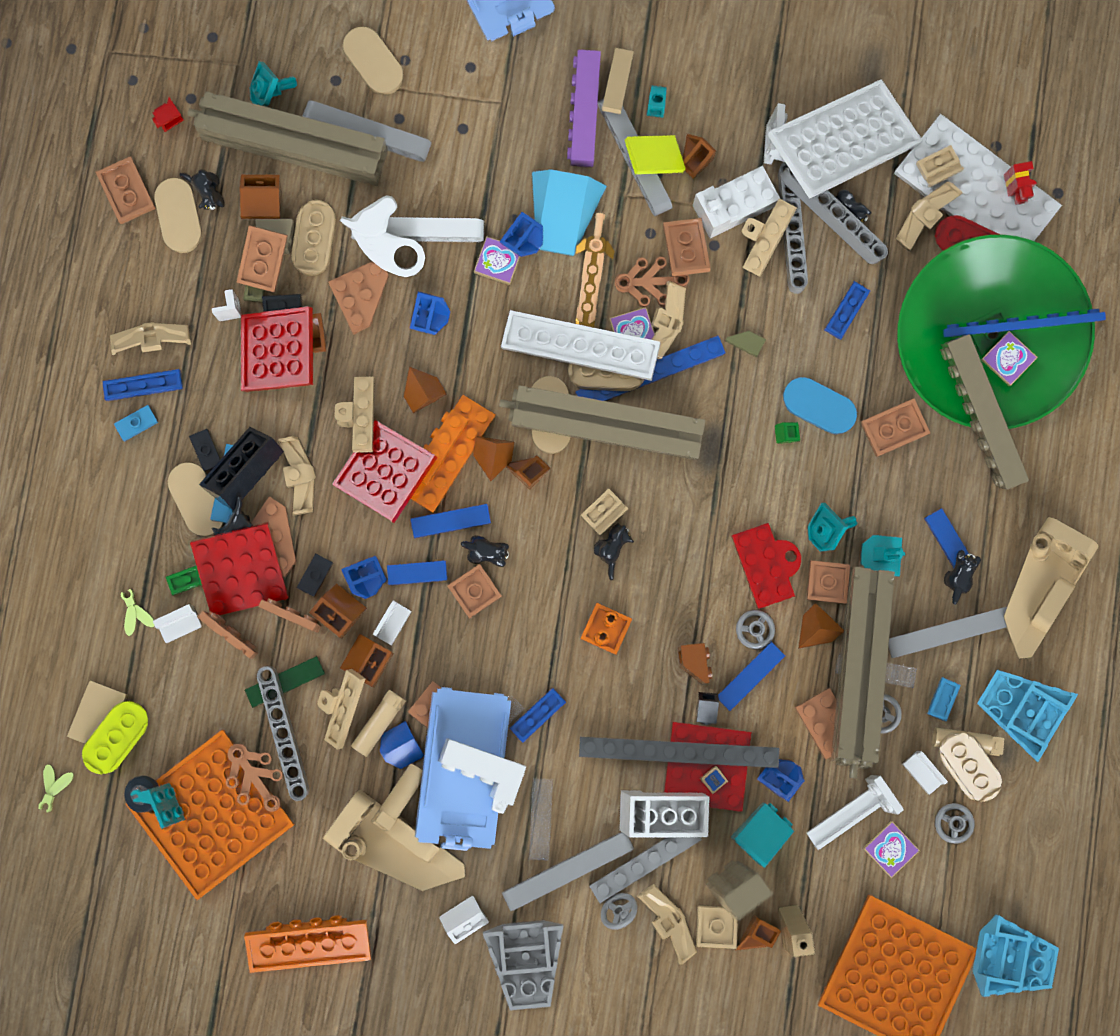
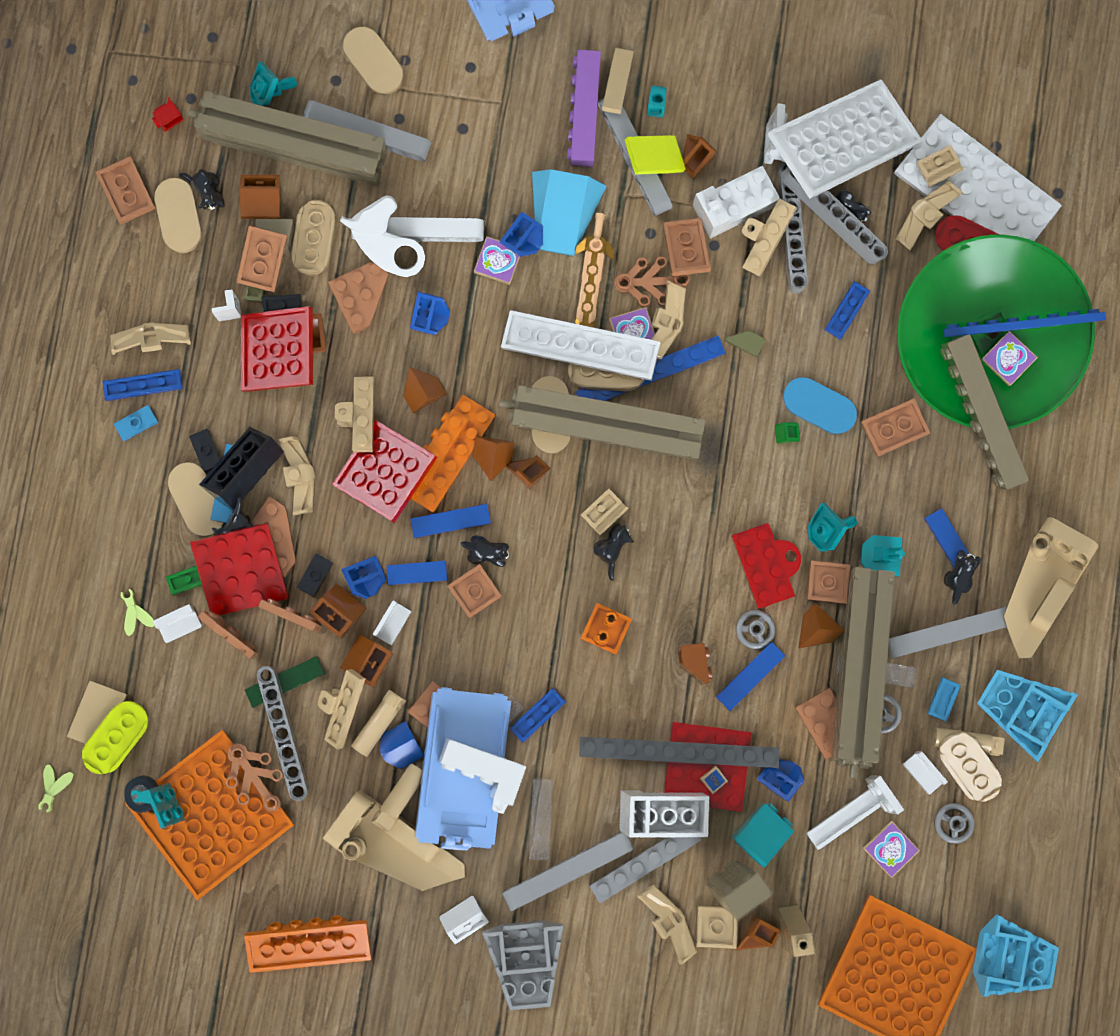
(621, 913): light grey piece -> none
(707, 708): brick -> none
(1019, 182): red hips -> none

